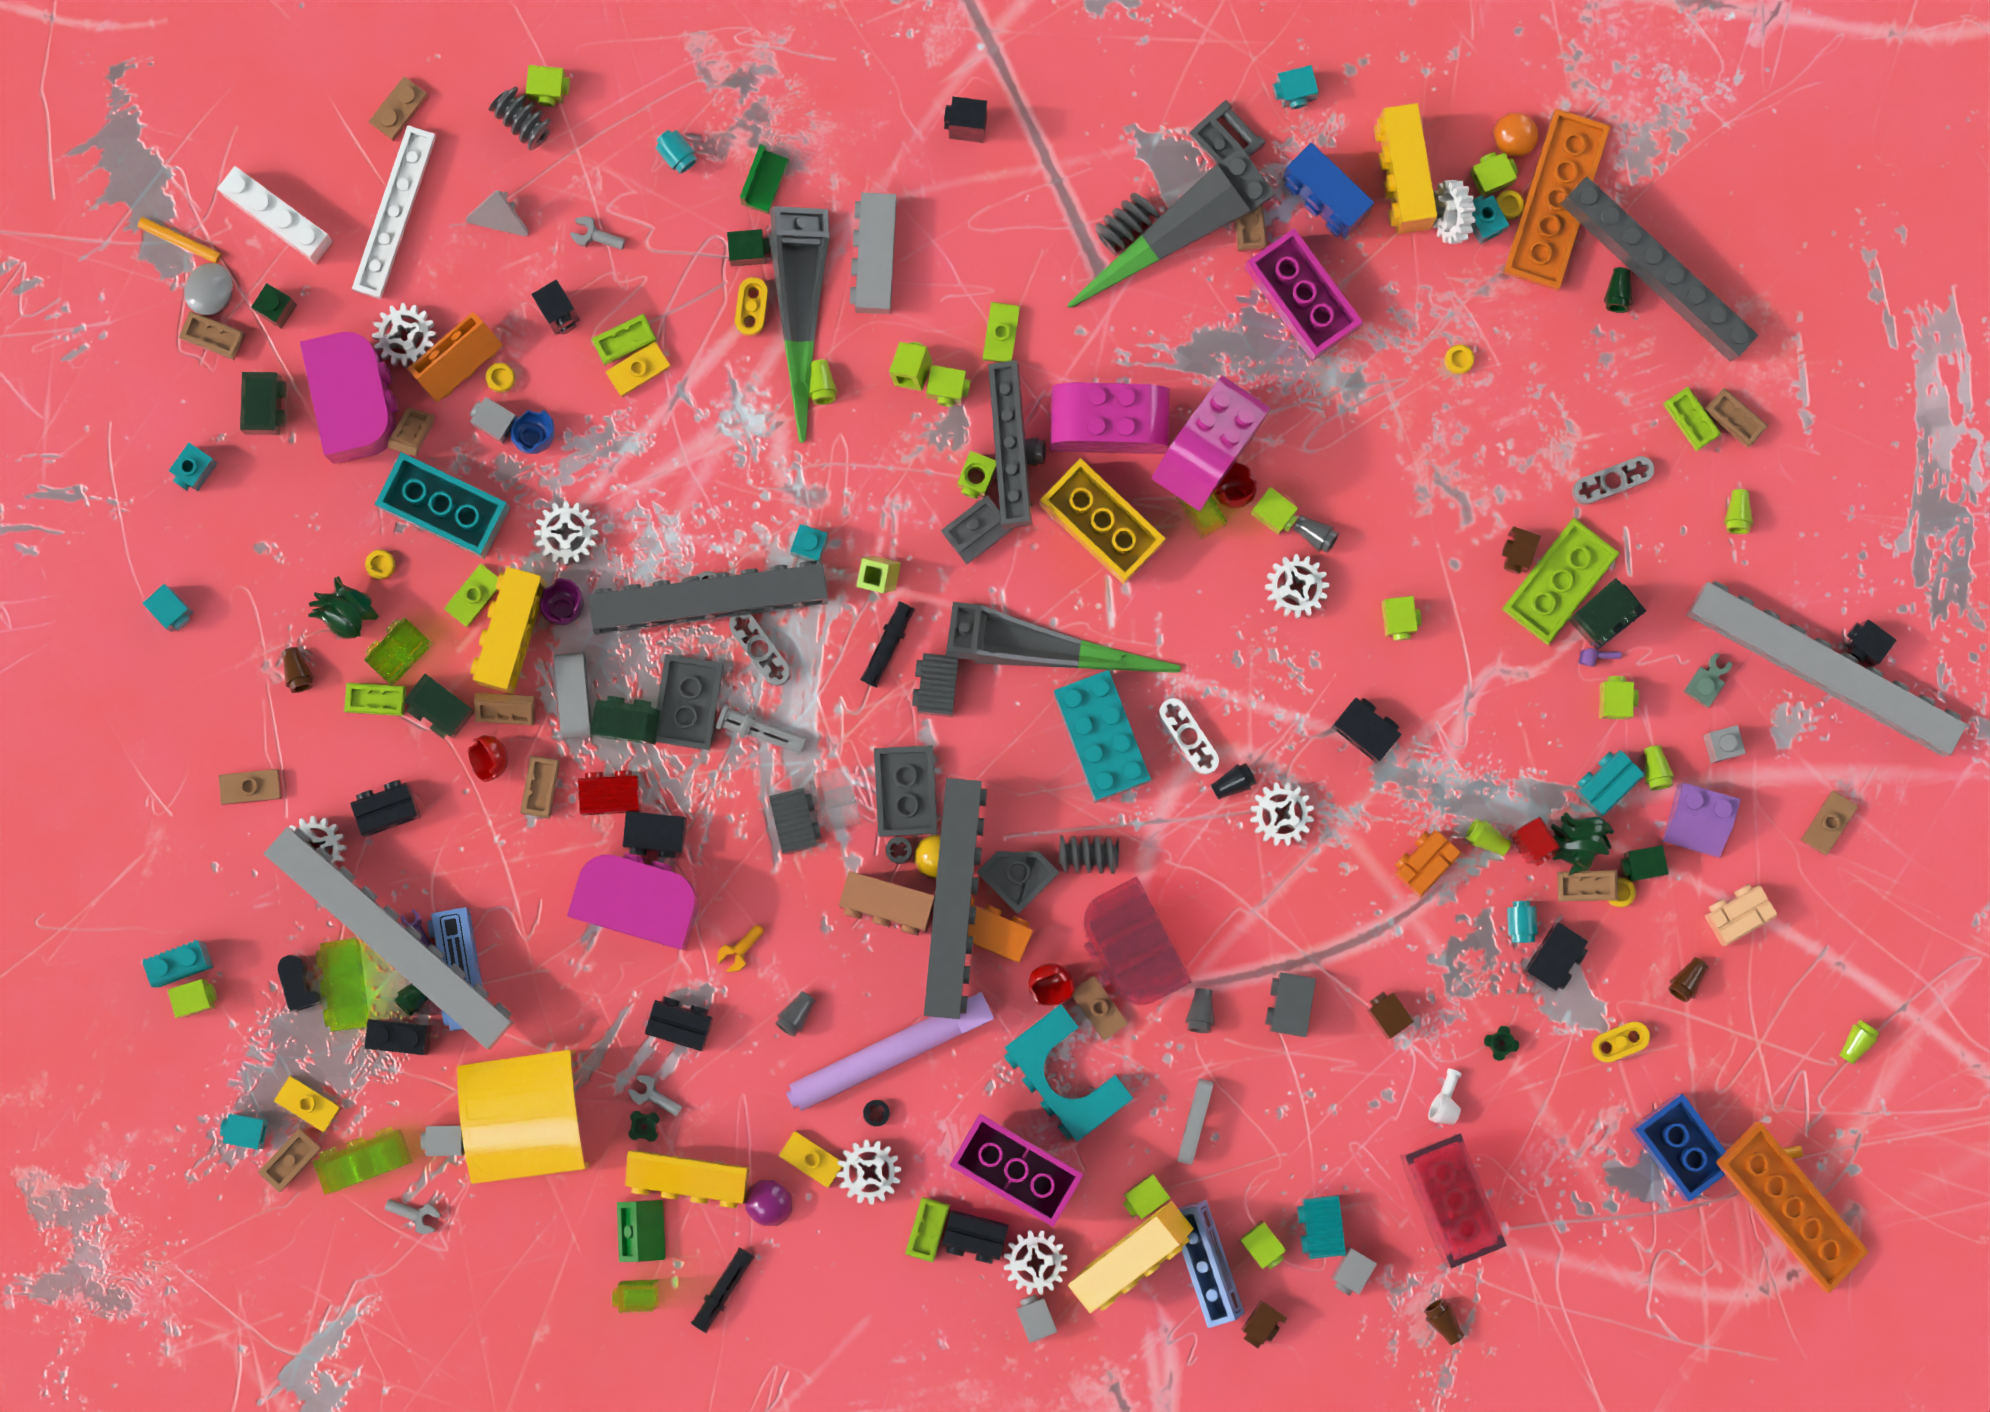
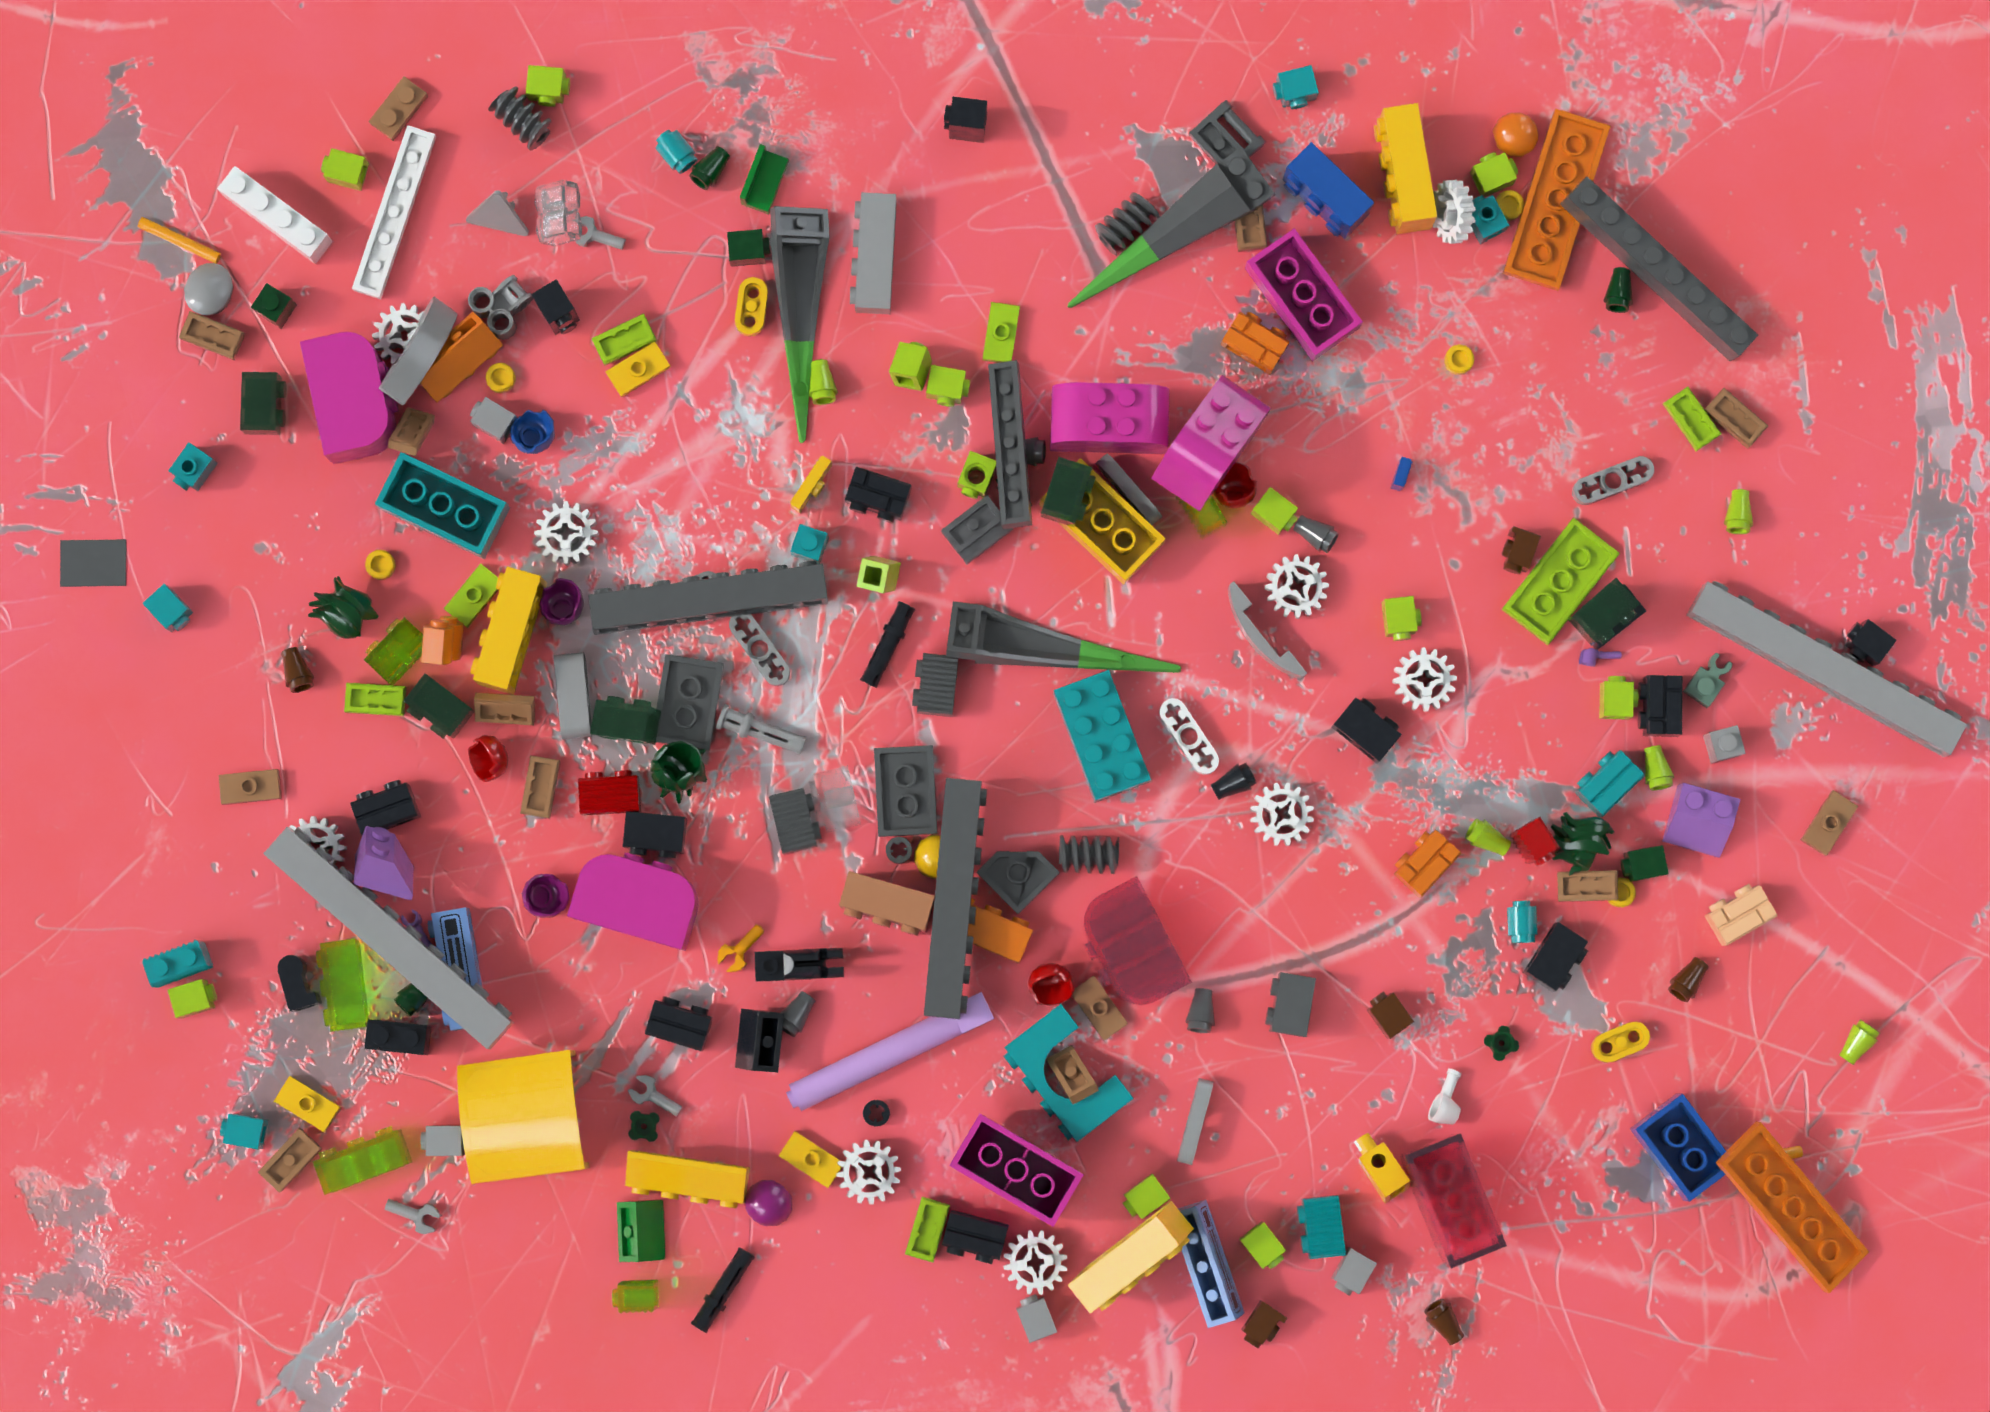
(92, 563): none -> dark grey sticker
(345, 169): none -> lime brick
(383, 864): none -> medium lavender slope
(420, 351): none -> light grey slope
(442, 641): none -> orange brick
(502, 305): none -> light grey piece
(545, 896): none -> magenta hair
(558, 213): none -> clear brick
(678, 768): none -> dark green hair
(708, 169): none -> dark green cone
(759, 1040): none -> black brick
(797, 964): none -> black plate
(812, 484): none -> yellow plate
(877, 494): none -> black brick
(1067, 492): none -> clear green brick
(1072, 1074): none -> medium nougat plate
(1128, 489): none -> light grey beam
(1255, 342): none -> orange brick
(1287, 662): none -> light grey slope
(1390, 1178): none -> yellow torso
(1401, 473): none -> blue tile
(1424, 666): none -> white gear
(1661, 705): none -> black brick

